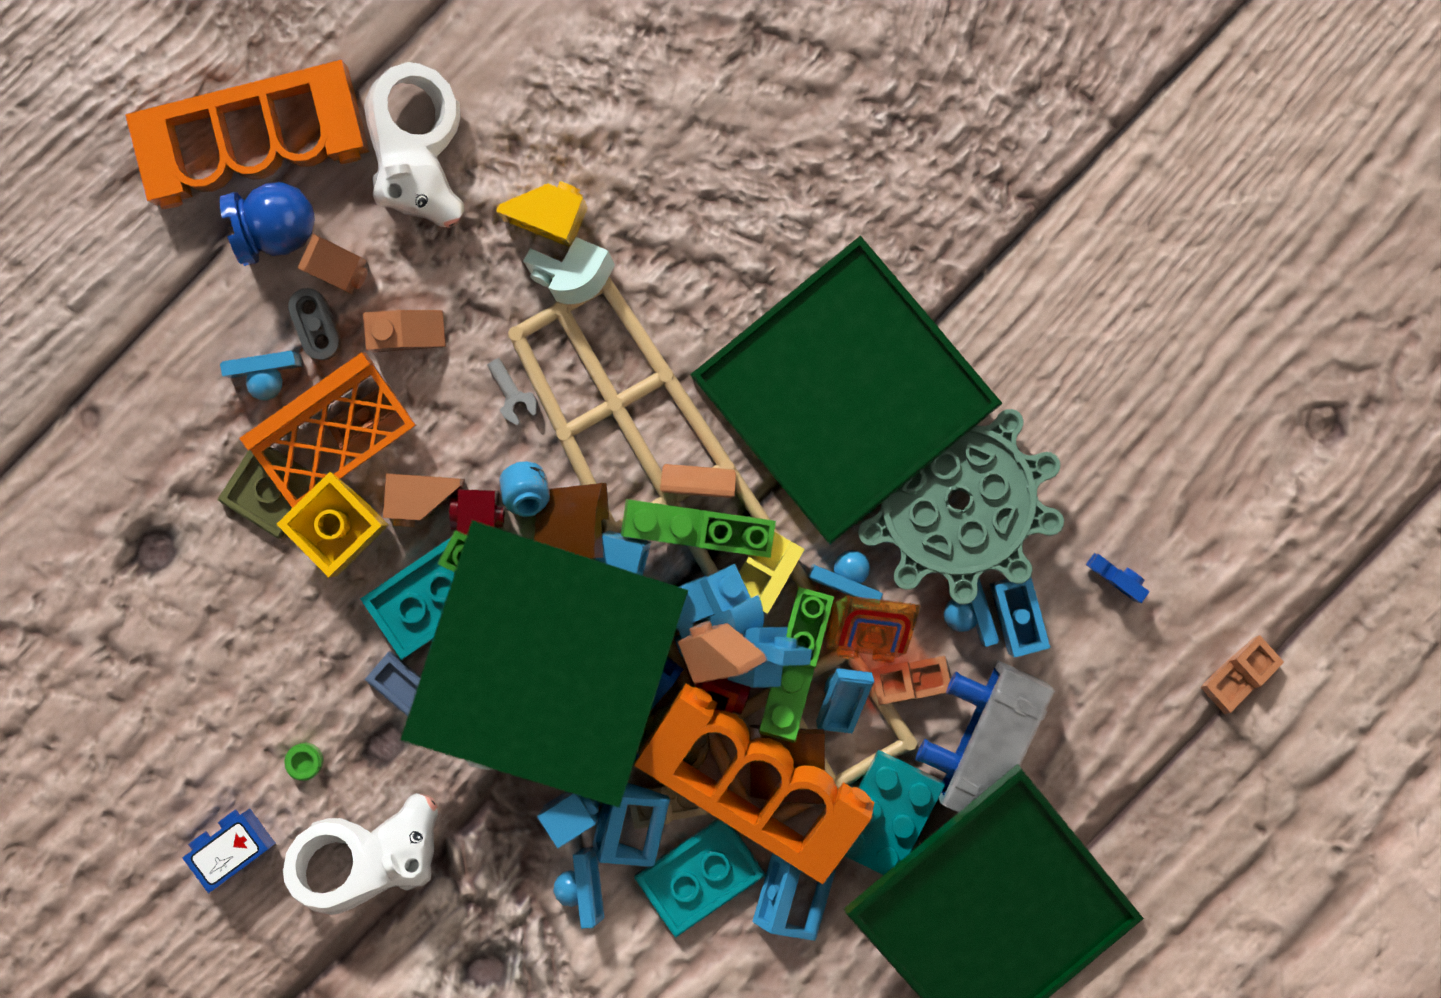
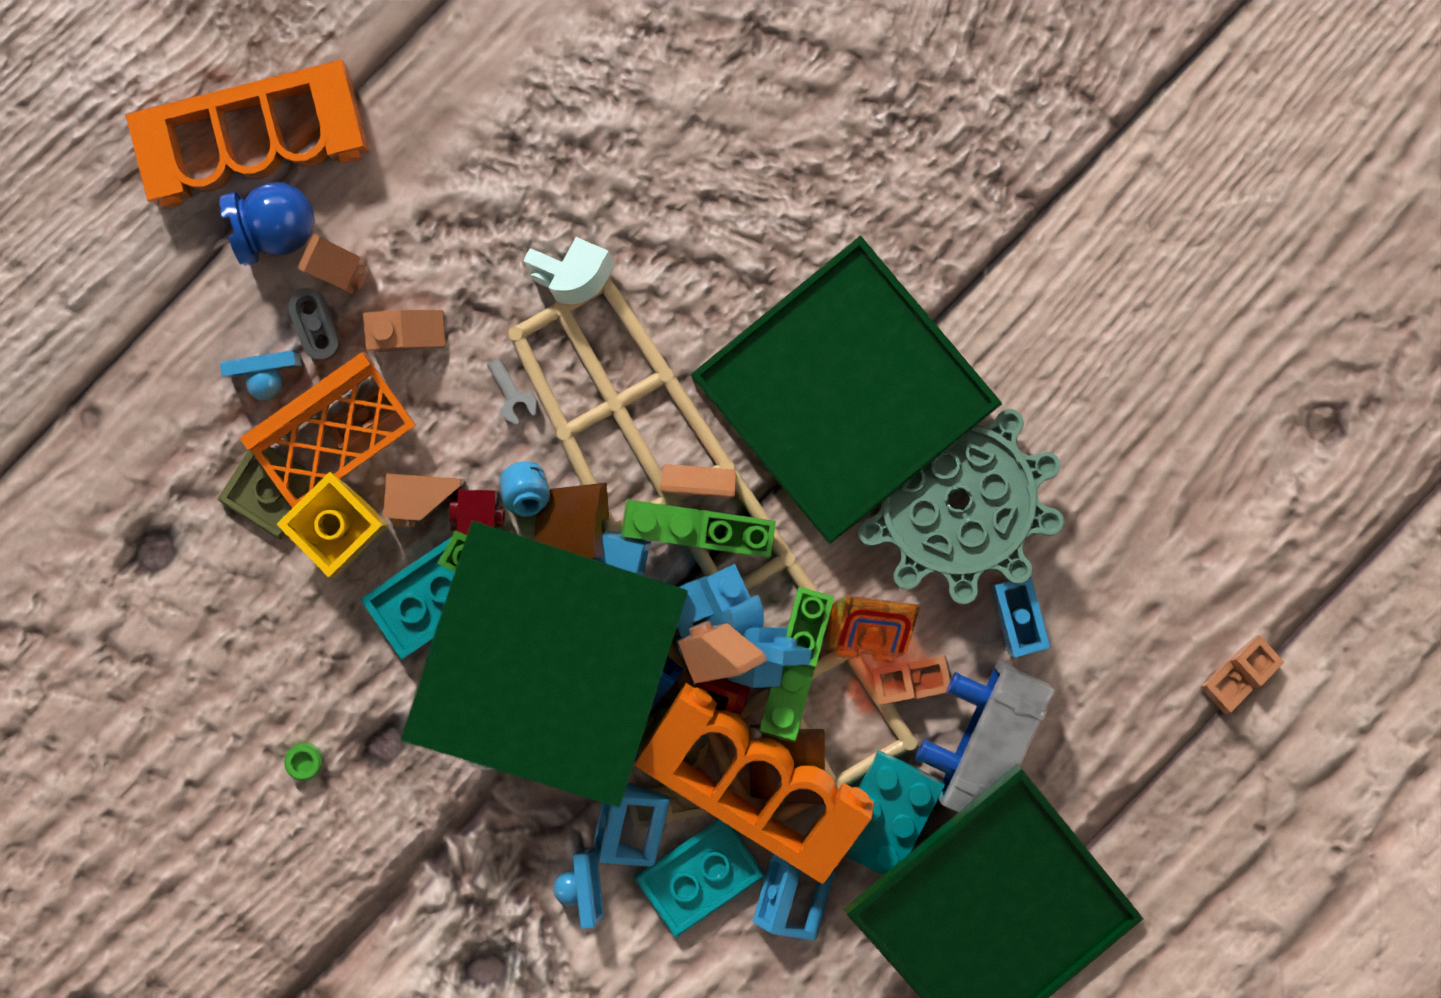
(228, 850): brick -> none
(389, 857): white animal -> none
(395, 681): sand blue tile -> none
(408, 168): white animal -> none
(547, 212): yellow slope -> none
(568, 817): dark azure brick -> none
(768, 575): light yellow panel -> none
(844, 700): dark azure tile -> none
(849, 573): dark azure tile -> none
(966, 617): dark azure tile -> none
(1126, 582): blue plate -> none

